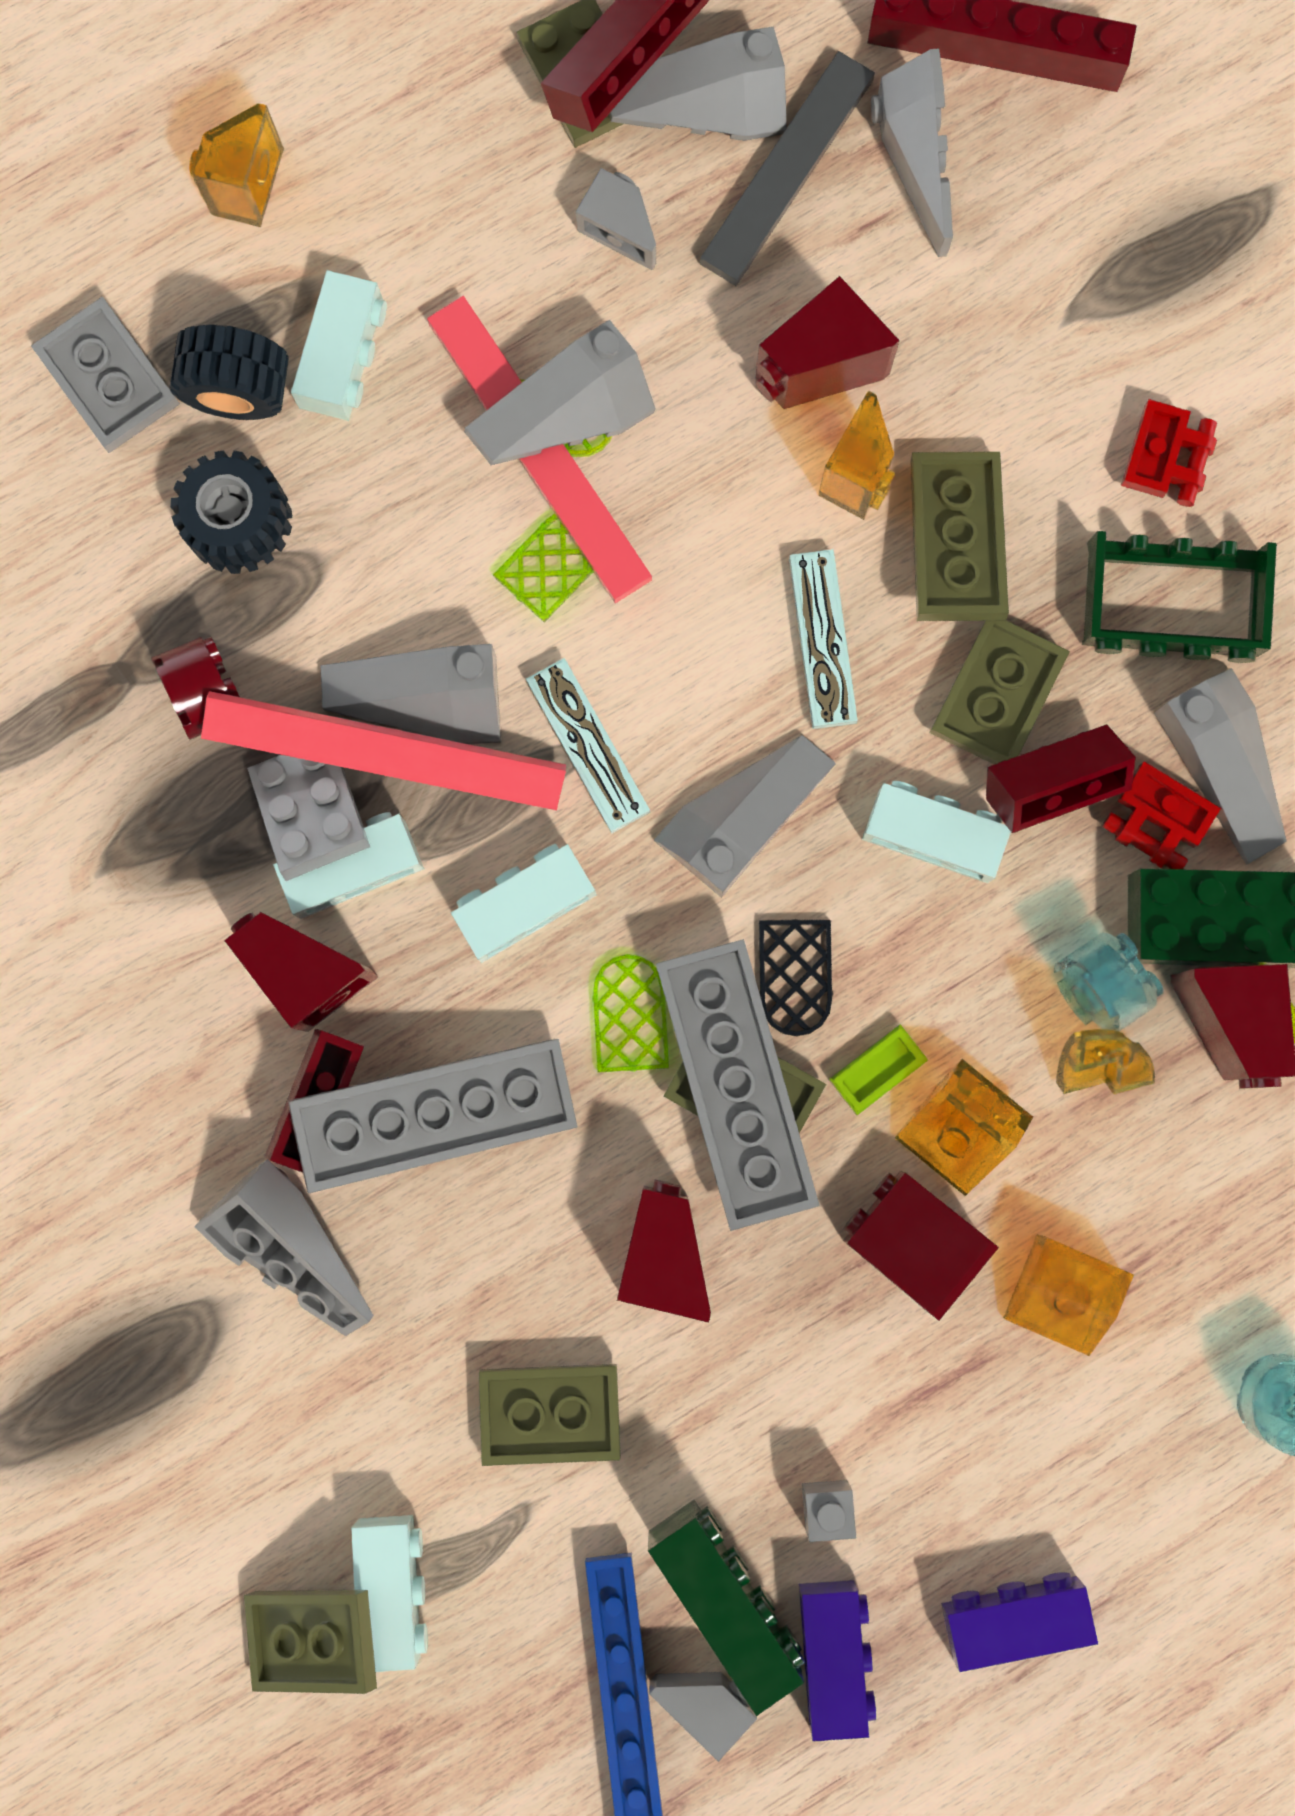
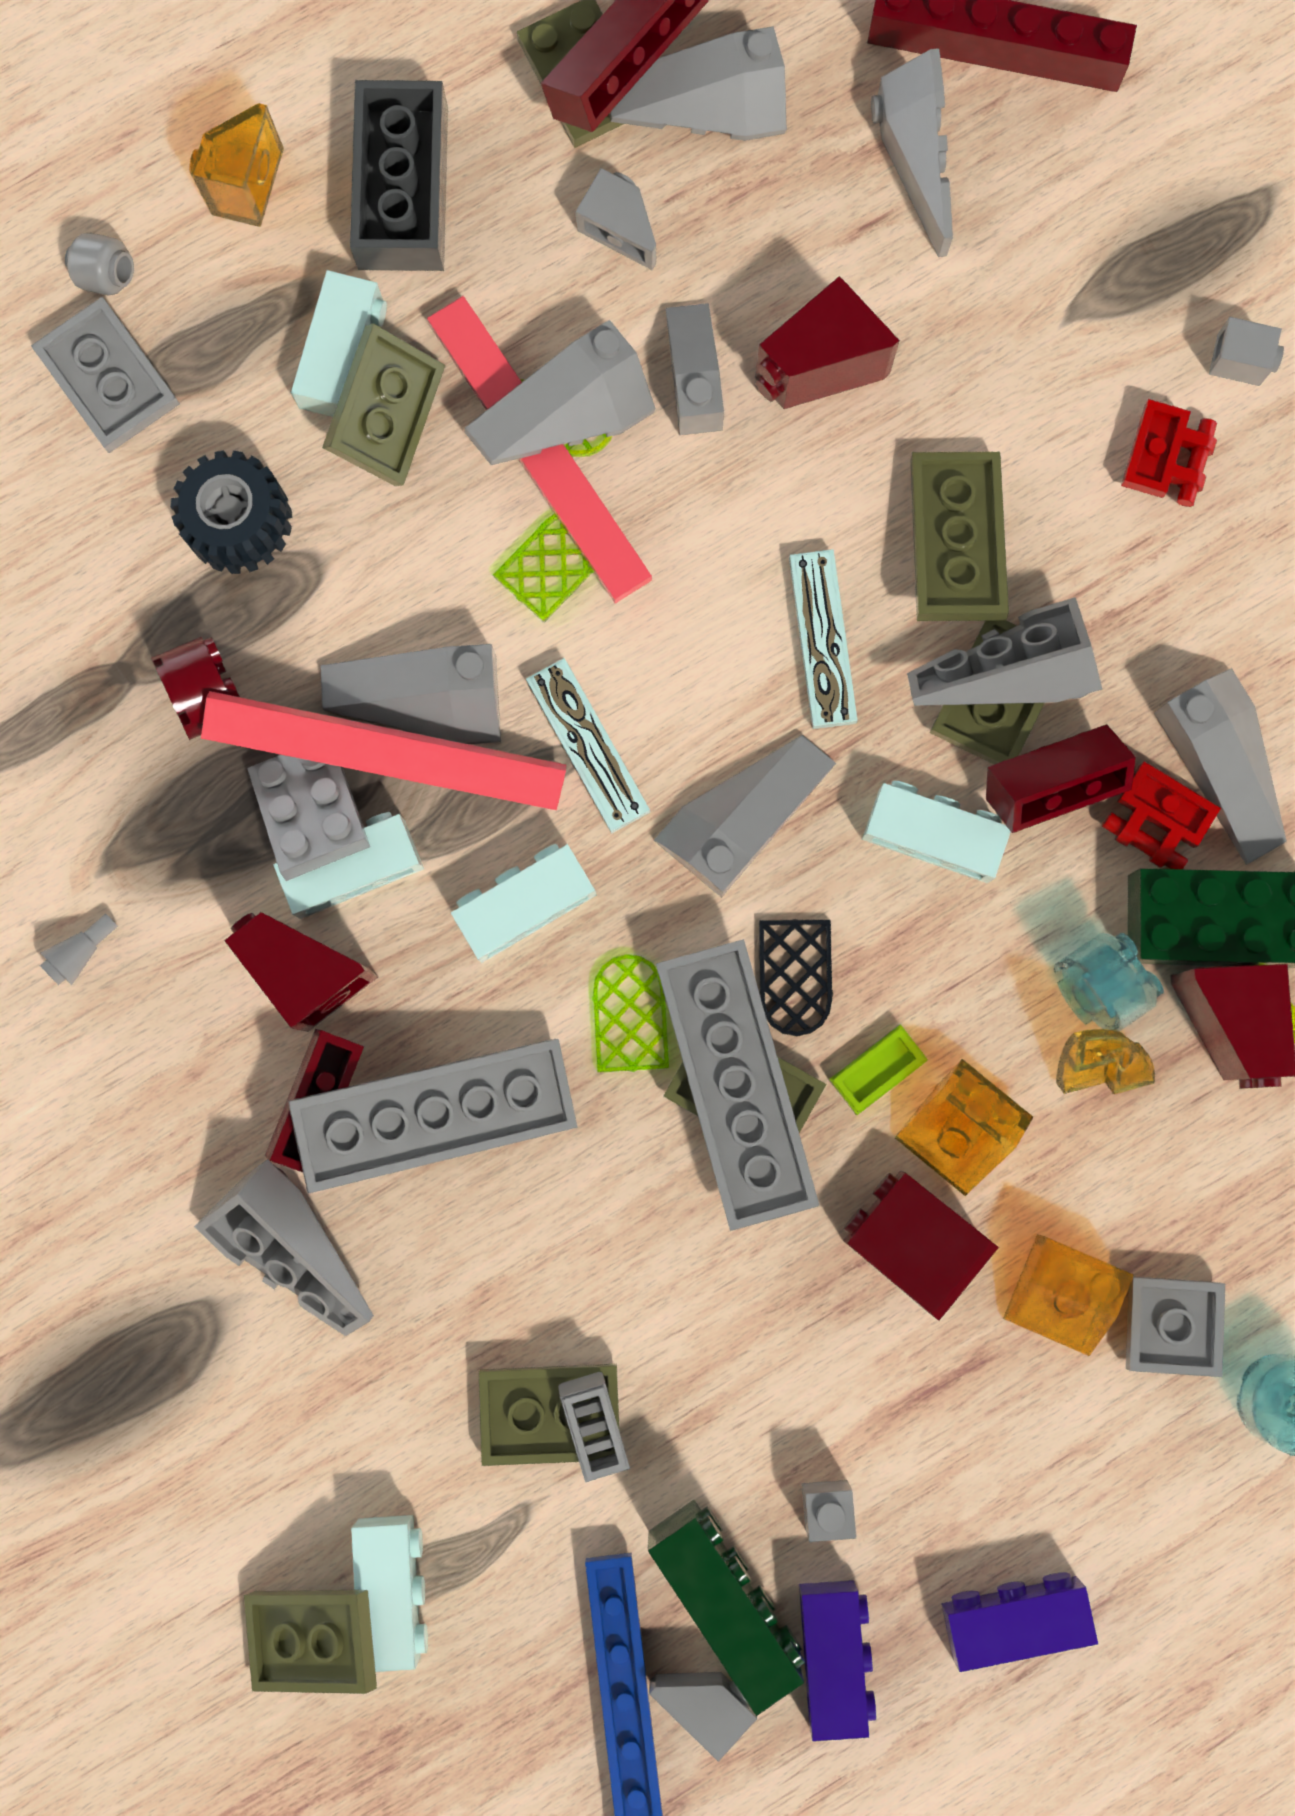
(71, 955): none -> light grey cone
(99, 264): none -> light grey head
(229, 372): black wheel -> none
(384, 405): none -> olive plate
(399, 175): none -> dark grey brick
(582, 1389): none -> light grey slope
(664, 1256): dark red slope -> none
(695, 369): none -> light grey slope
(787, 168): dark grey tile -> none
(859, 468): clear yellow slope -> none
(1032, 663): none -> light grey wedge
(1175, 1326): none -> light grey plate
(1182, 554): dark green window -> none
(1246, 351): none -> light grey brick

